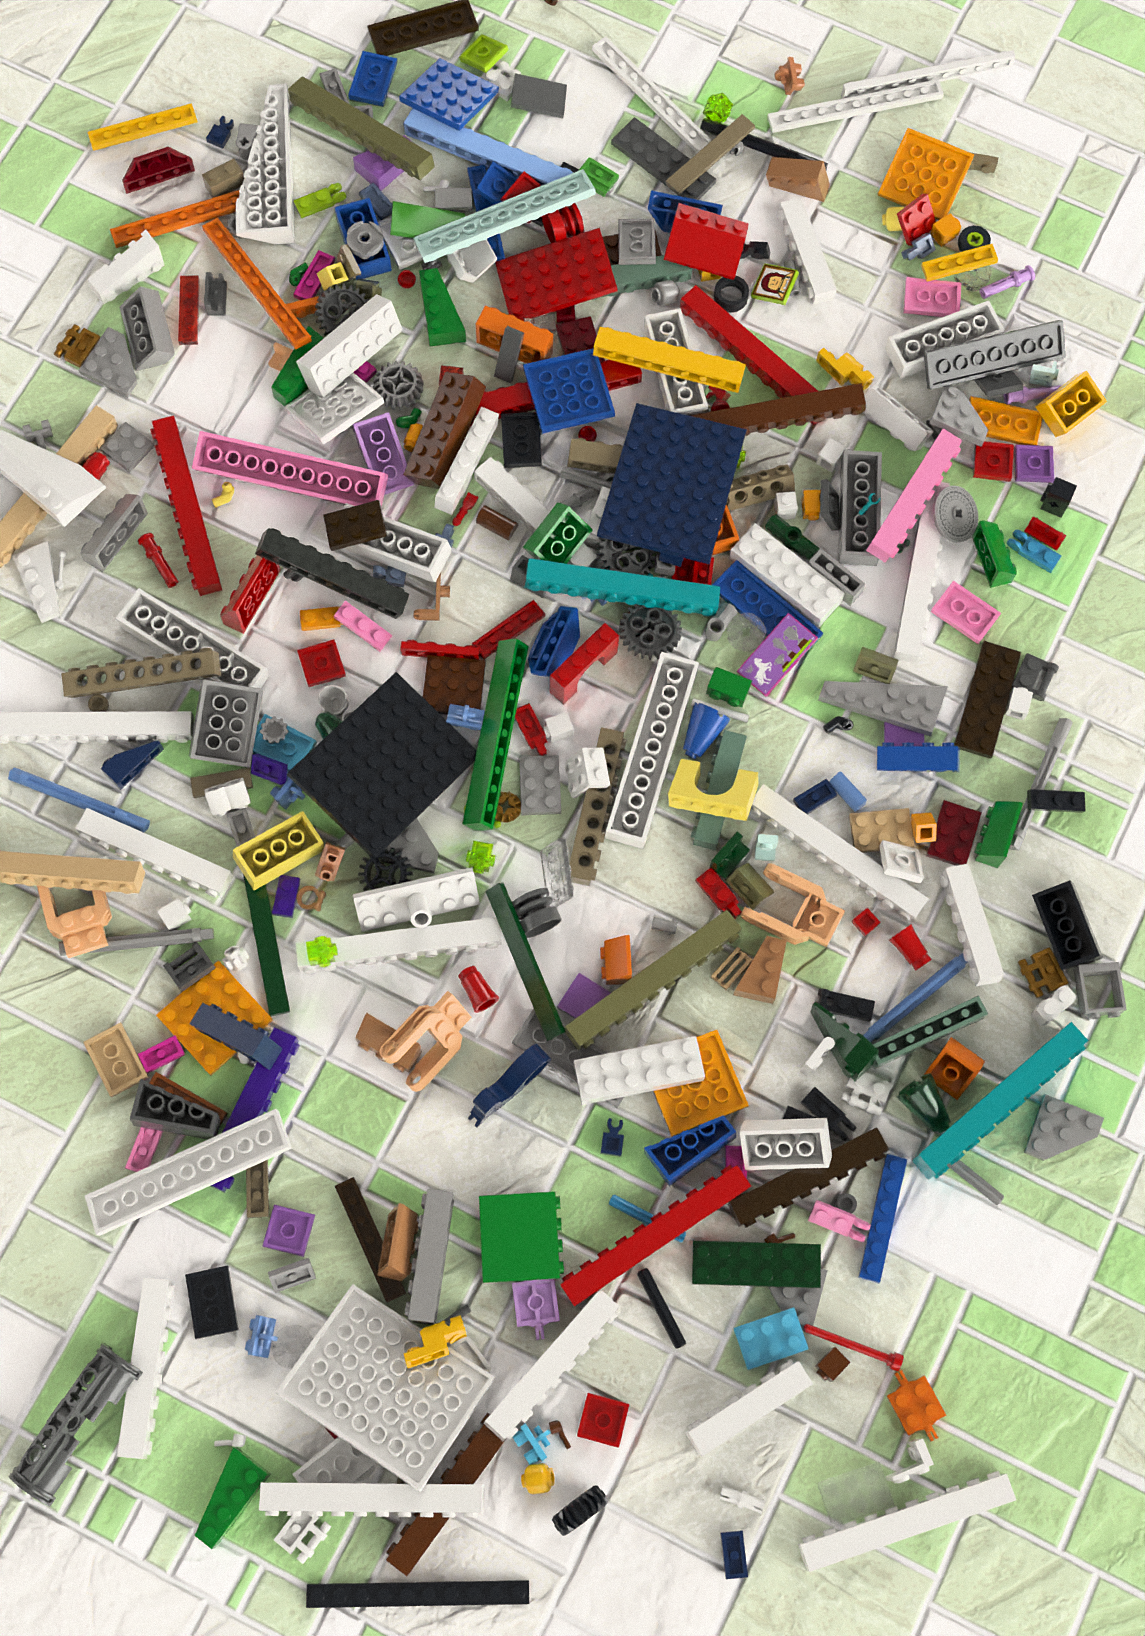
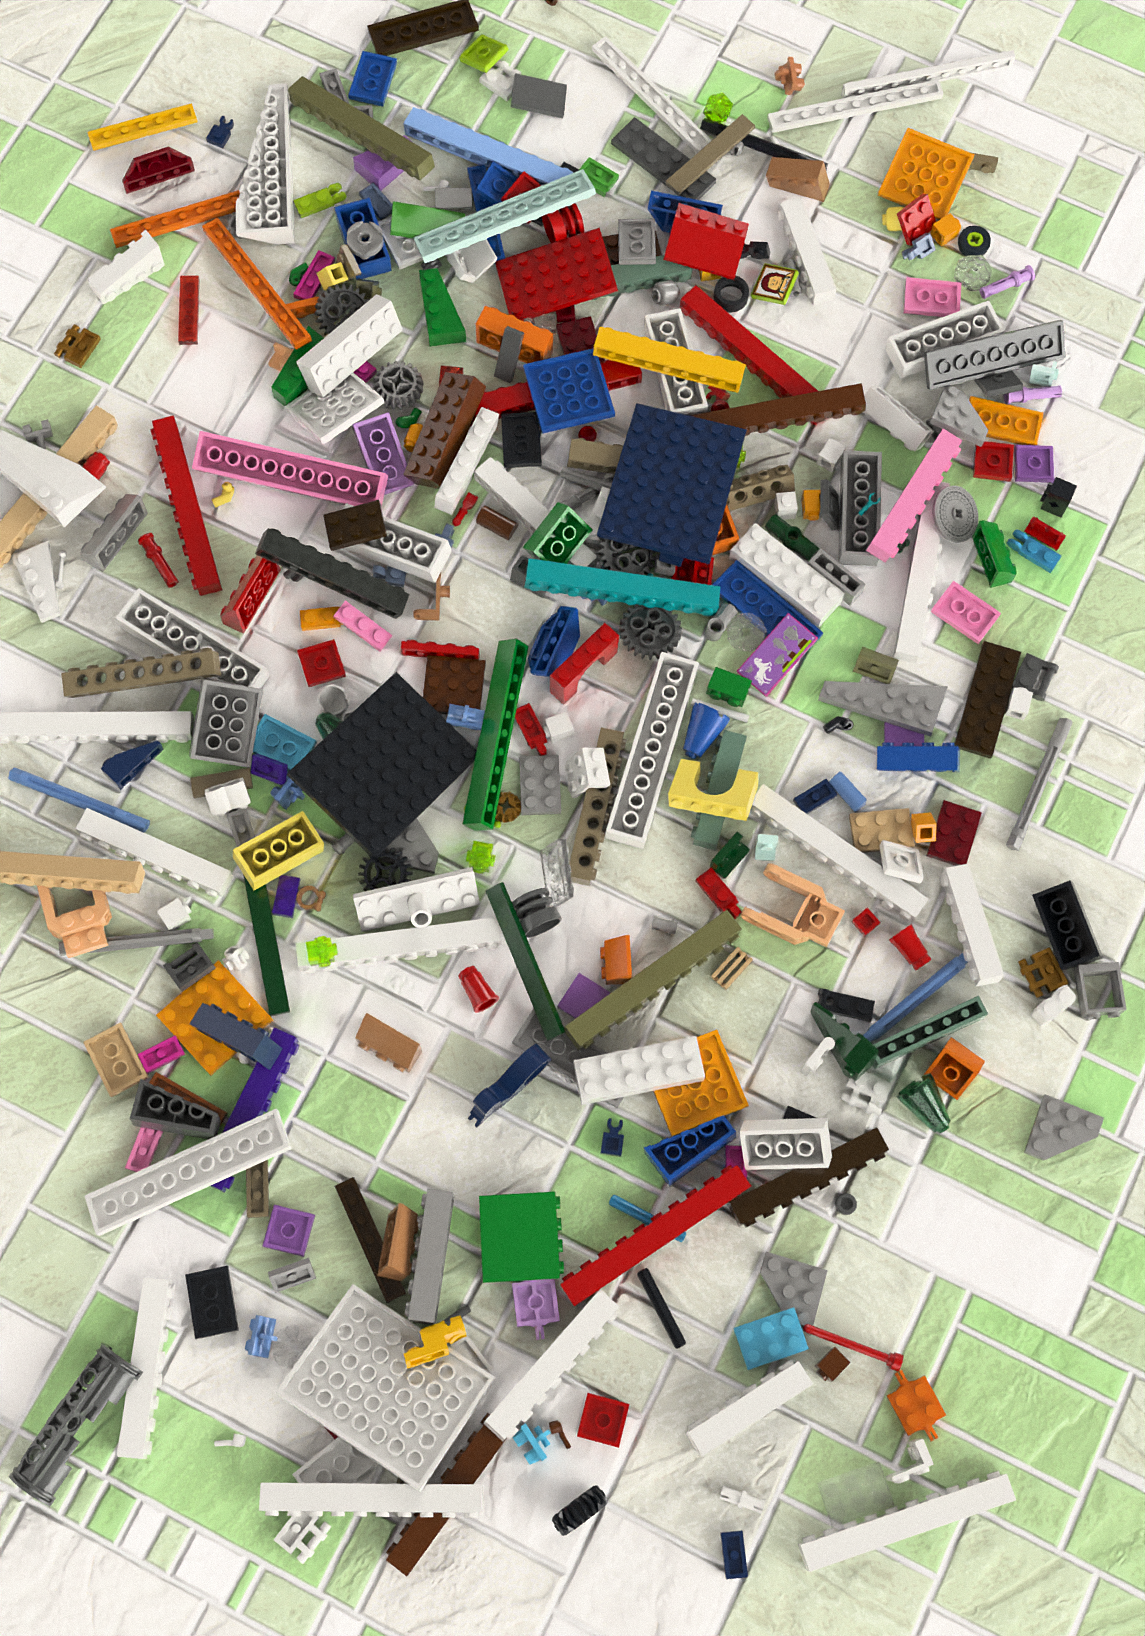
(98, 703): dark tan tile -> none
(111, 363): light grey plate -> none
(127, 447): light grey plate -> none
(147, 329): light grey slope -> none
(215, 295): dark grey hinge -> none
(223, 178): dark tan brick -> none
(231, 1496): green wedge -> none
(245, 139): light grey piece -> none
(274, 730): light grey piece -> none
(329, 862): nougat hips -> none
(406, 279): red plate -> none
(417, 1594): black plate -> none
(443, 1023): light nougat plate -> none
(449, 94): plate -> none
(509, 628): red tile -> none
(538, 1478): yellow head -> none
(749, 885): olive panel -> none
(756, 1264): dark green plate -> none
(763, 973): medium nougat wedge -> none
(773, 1239): reddish brown hand -> none
(822, 1107): black hinge -> none
(837, 1220): bright pink hinge -> none
(844, 368): yellow plate -> none
(882, 1218): blue plate -> none
(959, 262): yellow plate -> none
(977, 1182): light grey axle -> none
(996, 1104): teal brick -> none
(997, 832): green slope -> none
(1056, 801): black plate -> none
(1071, 404): yellow brick -> none

